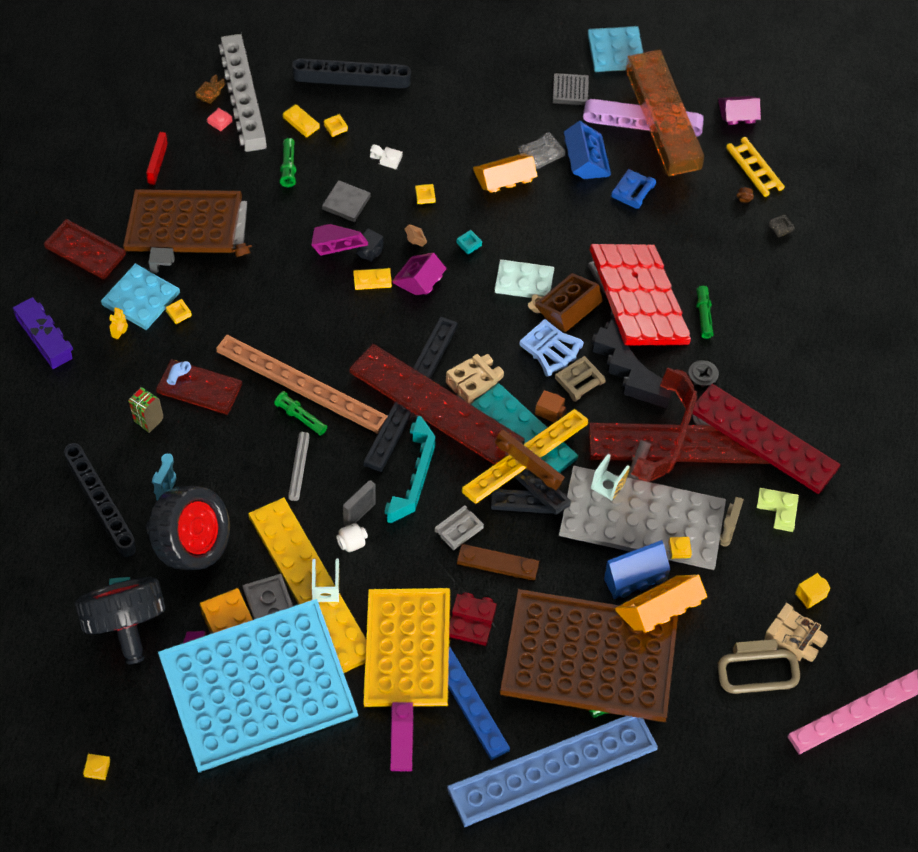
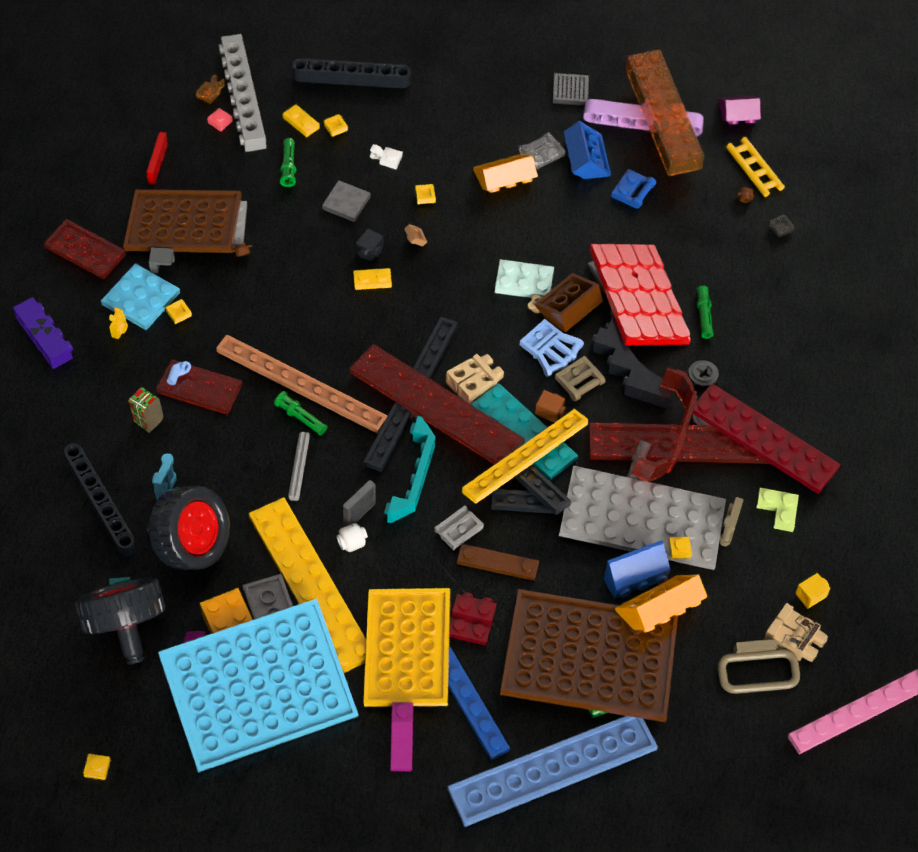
(316, 591): light aqua piece -> none
(335, 238): magenta slope -> none
(420, 274): magenta slope -> none
(469, 242): teal plate -> none
(530, 460): reddish brown plate -> none
(601, 475): light aqua piece -> none
(613, 46): medium azure plate -> none

